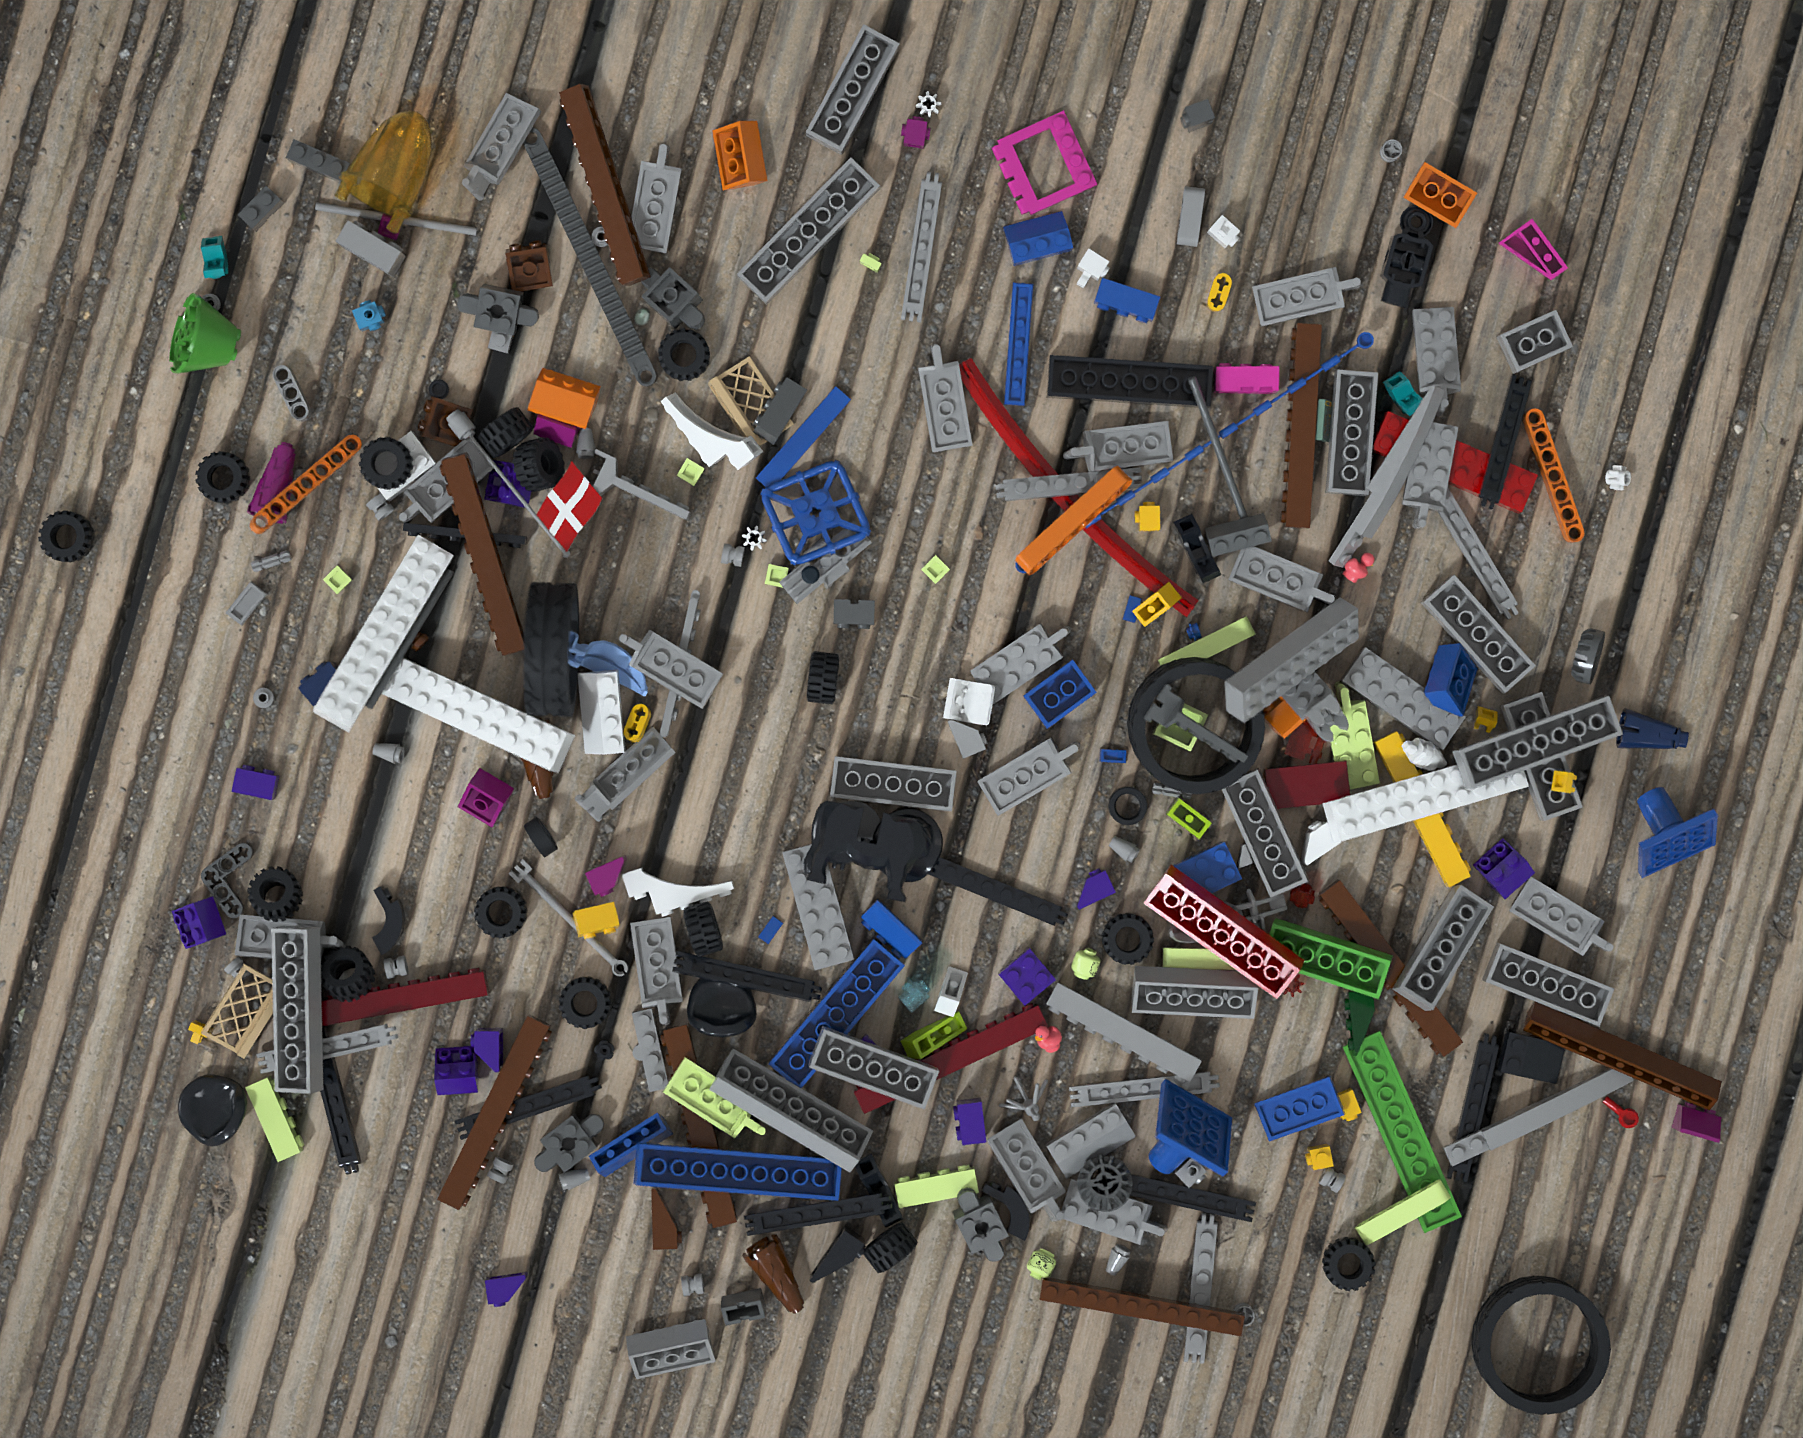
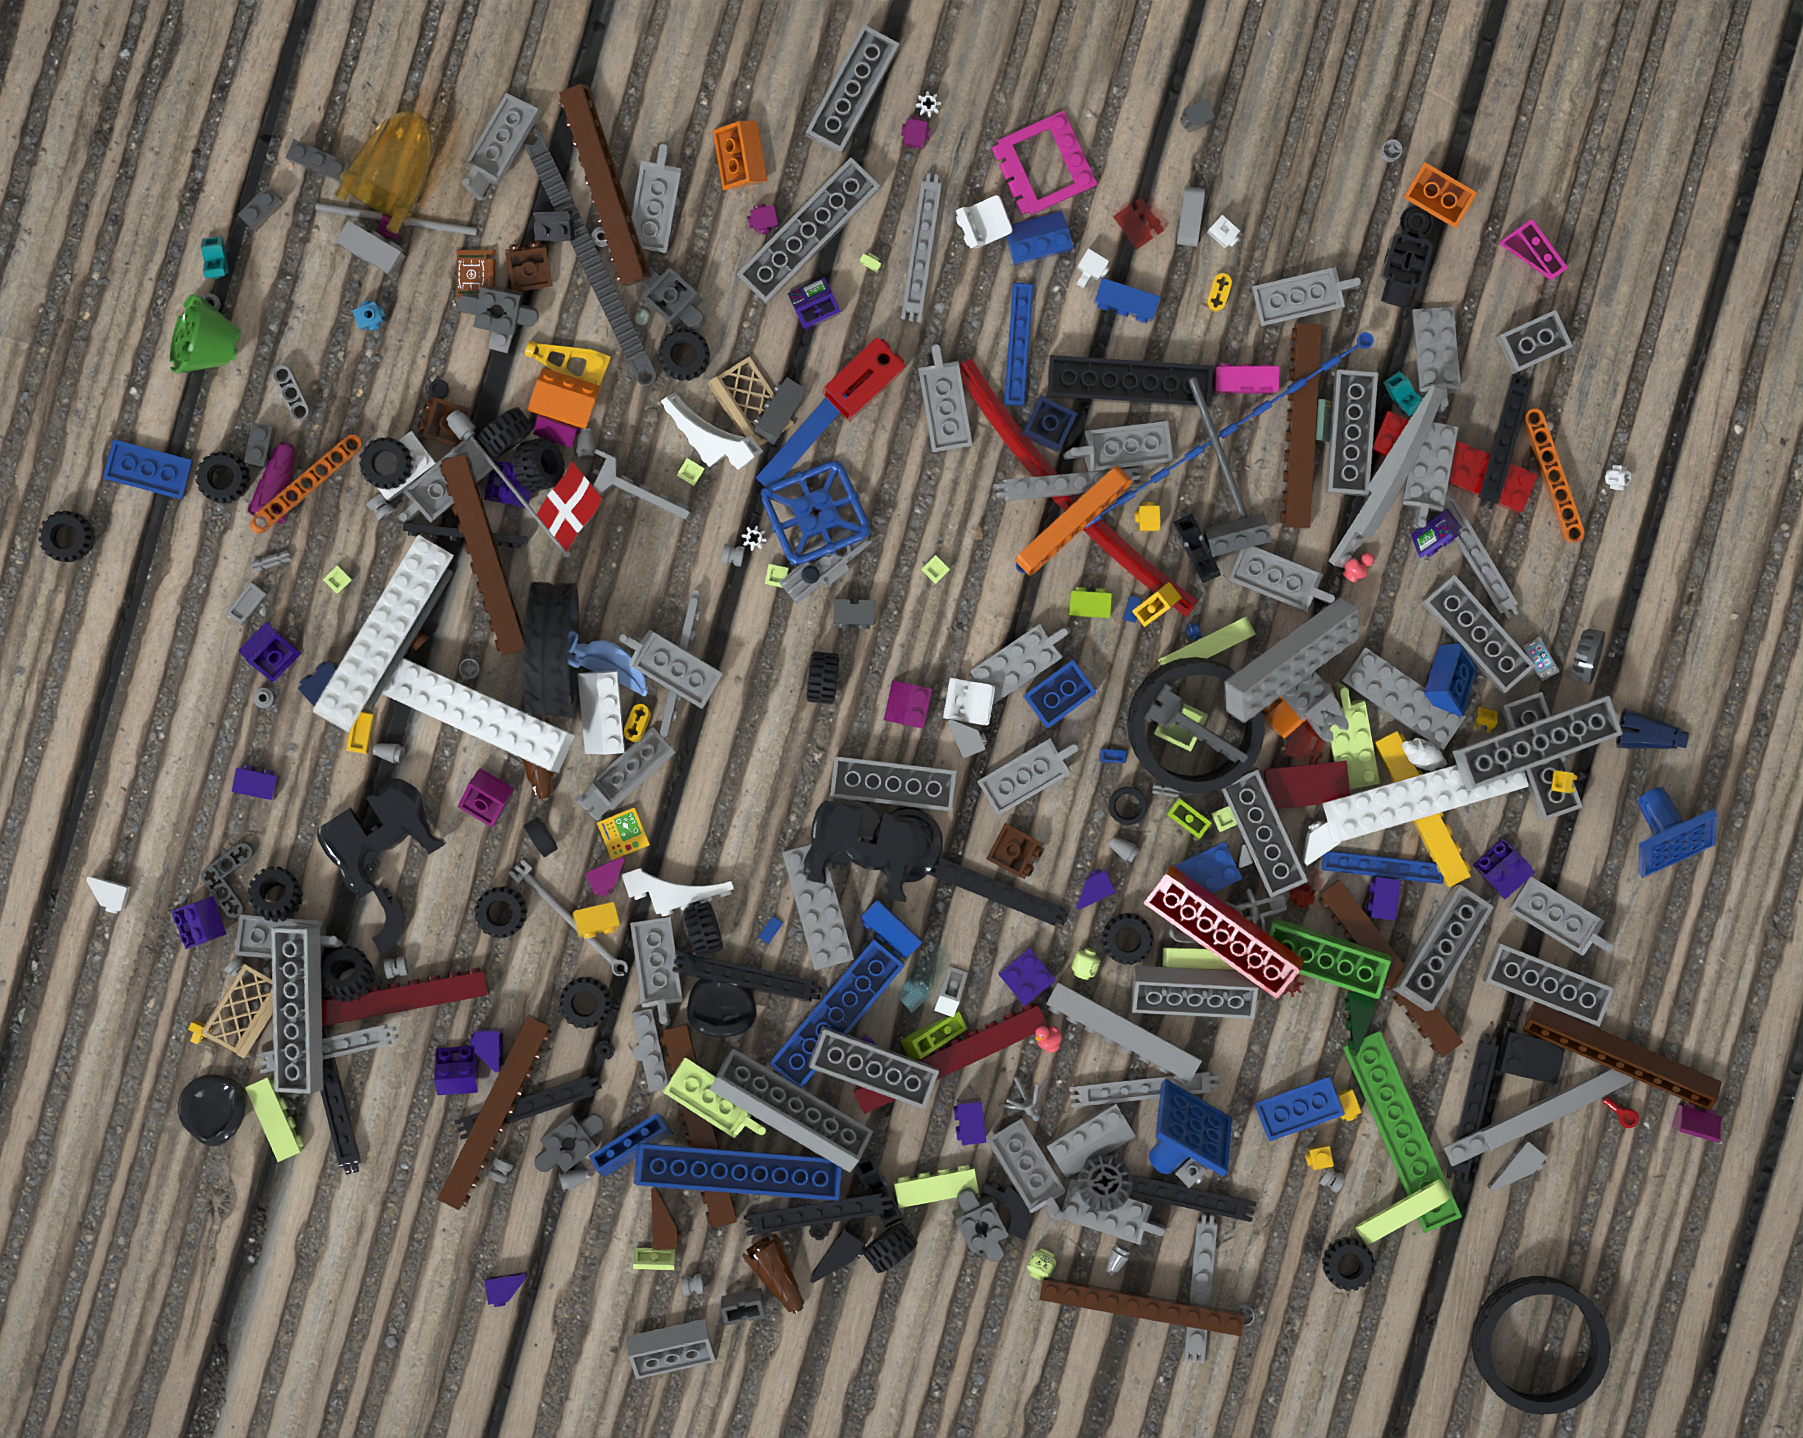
(109, 893): none -> white slope
(148, 469): none -> blue plate
(260, 445): none -> dark grey brick
(269, 652): none -> dark purple slope
(353, 849): none -> black animal
(360, 733): none -> yellow tile
(470, 668): none -> light grey wheel
(474, 271): none -> dark orange piece
(553, 226): none -> black plate
(595, 361): none -> yellow plate
(623, 833): none -> tile
(654, 1259): none -> yellowish green plate
(763, 219): none -> magenta brick
(814, 303): none -> dark purple slope
(819, 1235): none -> black plate
(864, 379): none -> red brick
(907, 704): none -> magenta slope
(984, 222): none -> white bracket
(1015, 851): none -> reddish brown plate
(1048, 423): none -> dark blue brick
(1090, 604): none -> lime brick
(1134, 228): none -> clear red plate
(1224, 818): none -> yellowish green plate
(1381, 866): none -> blue tile
(1384, 898): none -> dark purple brick
(1438, 531): none -> dark purple slope
(1521, 1164): none -> light grey slope
(1540, 656): none -> tile

